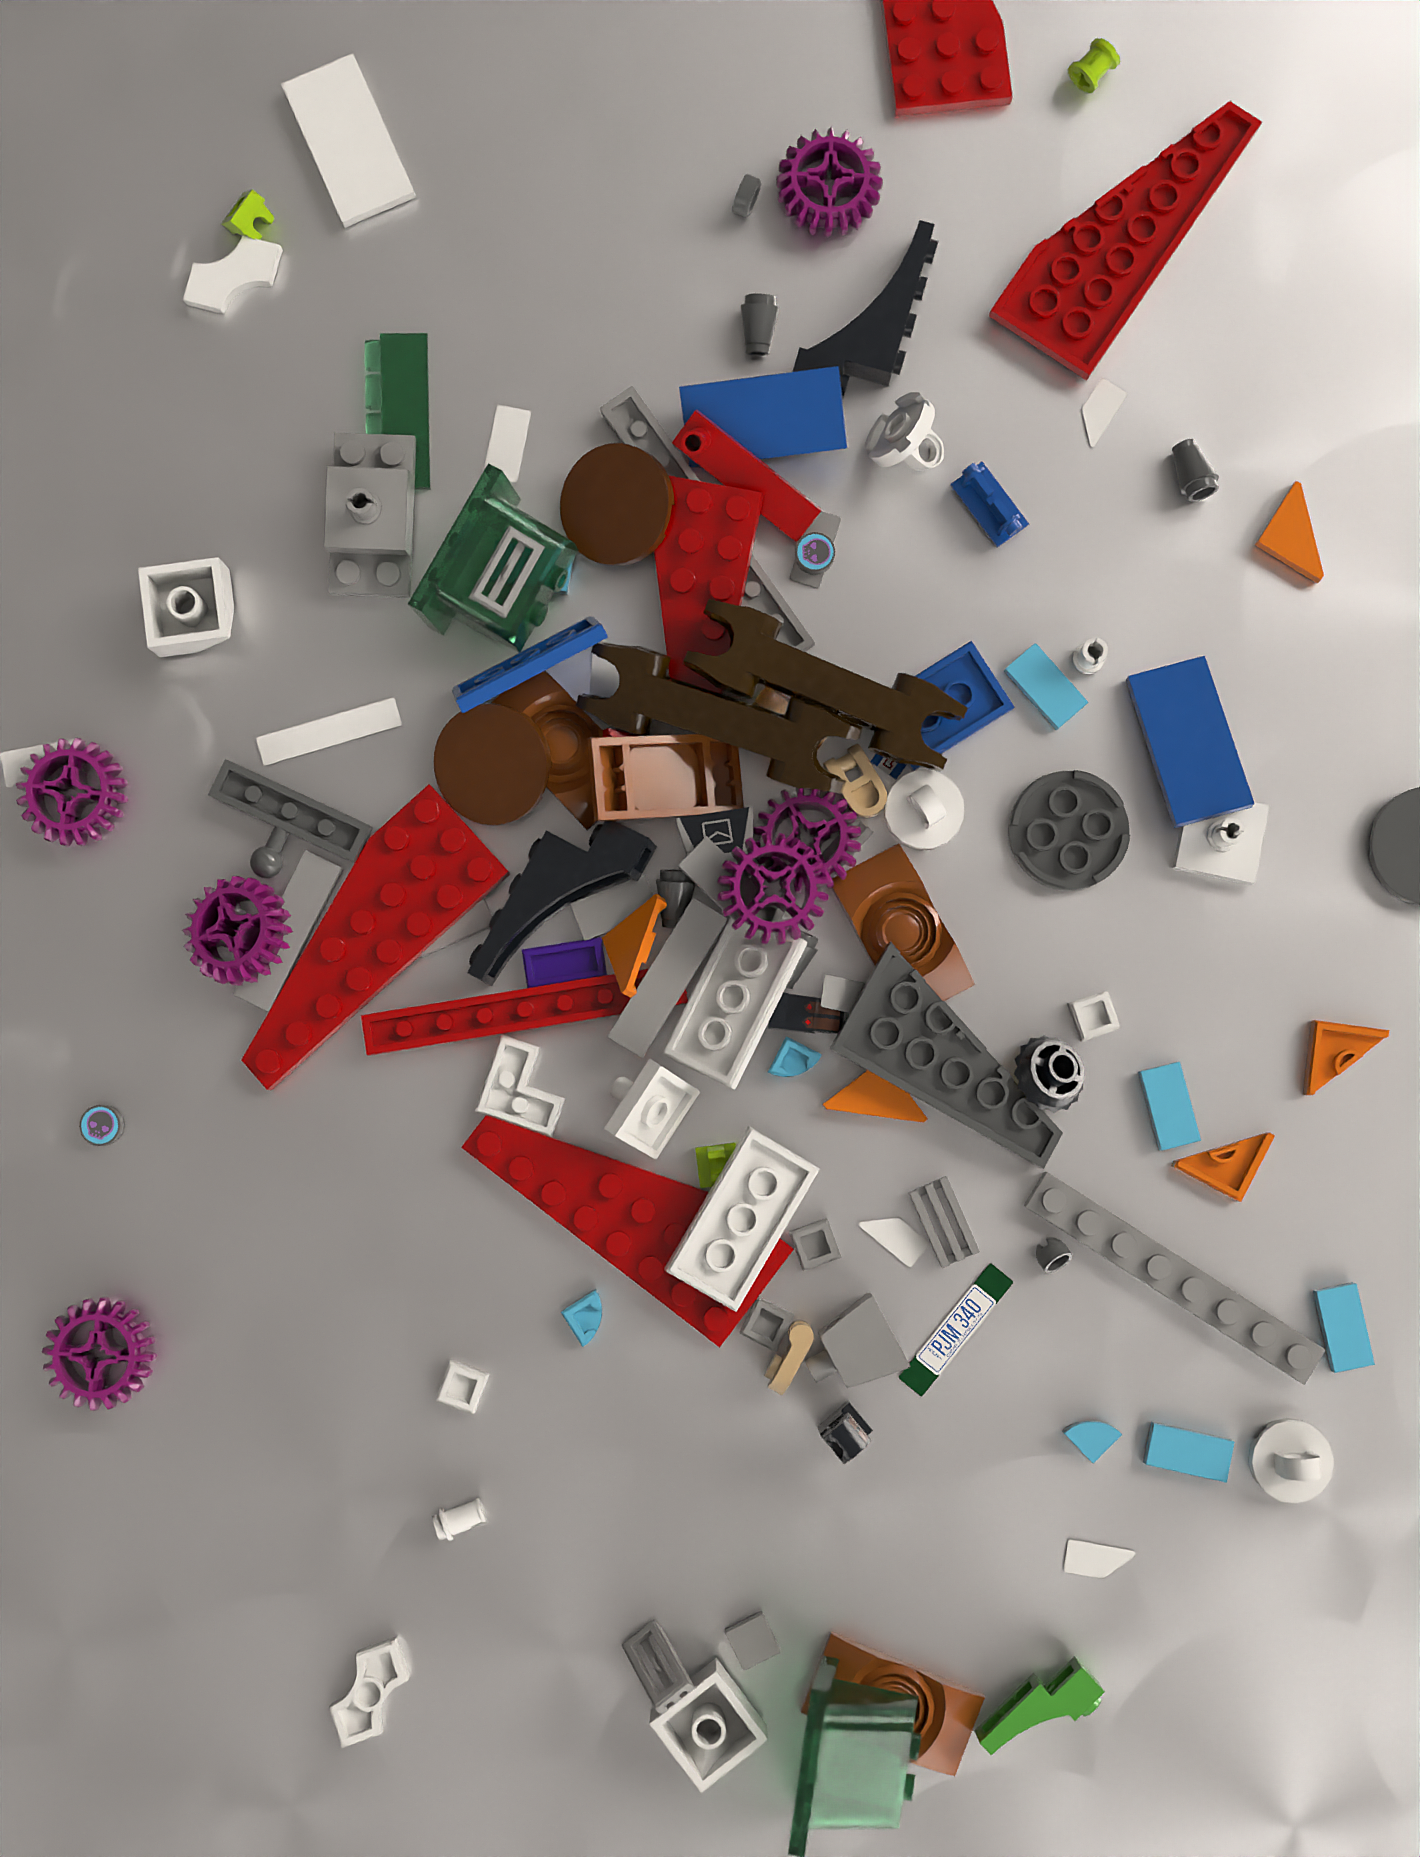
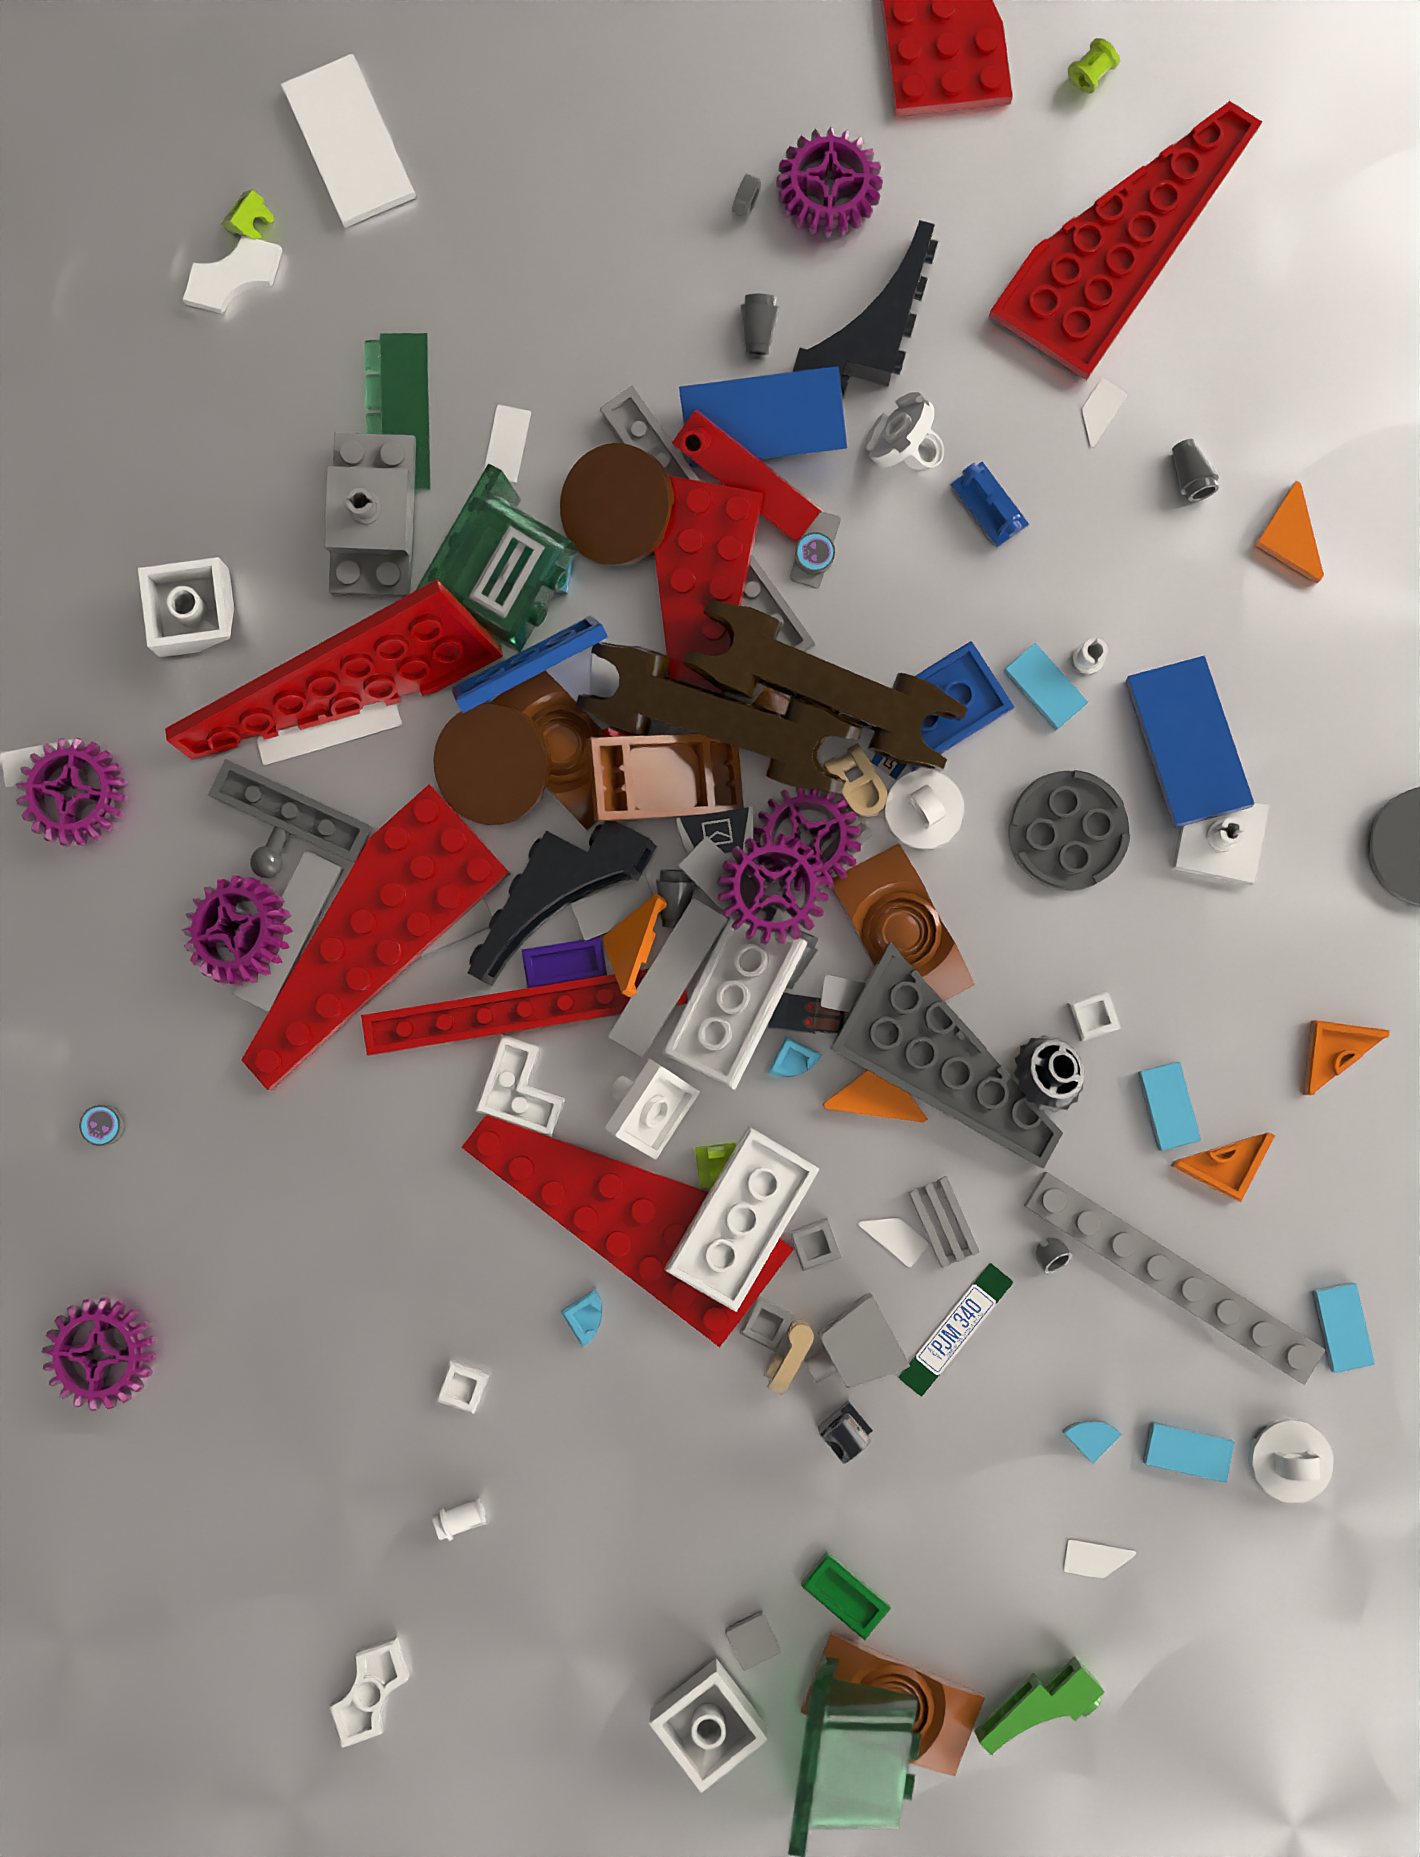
(399, 650): none -> red wing
(672, 1690): light grey tile -> none
(845, 1595): none -> green tile

